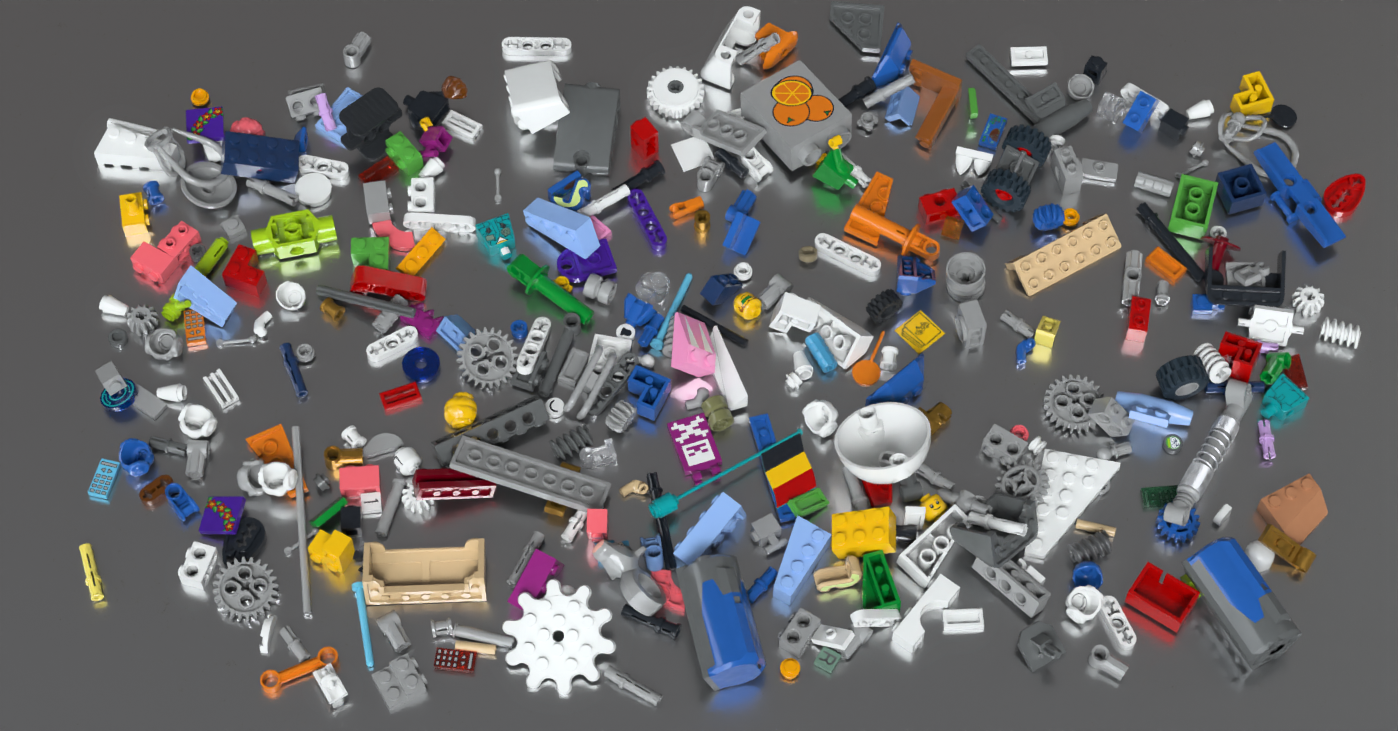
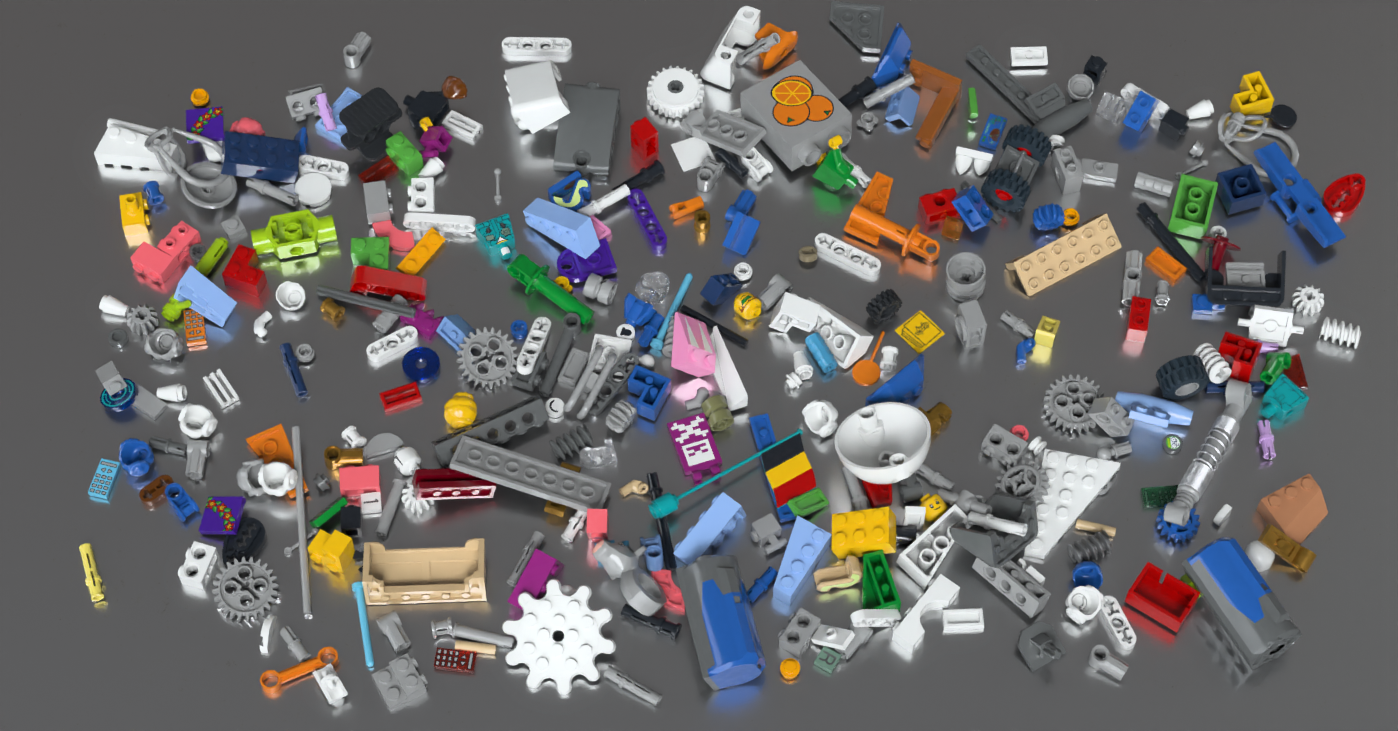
(220, 343): light grey hinge -> none
(913, 275): blue wedge -> none
(1250, 275): light grey plate -> none

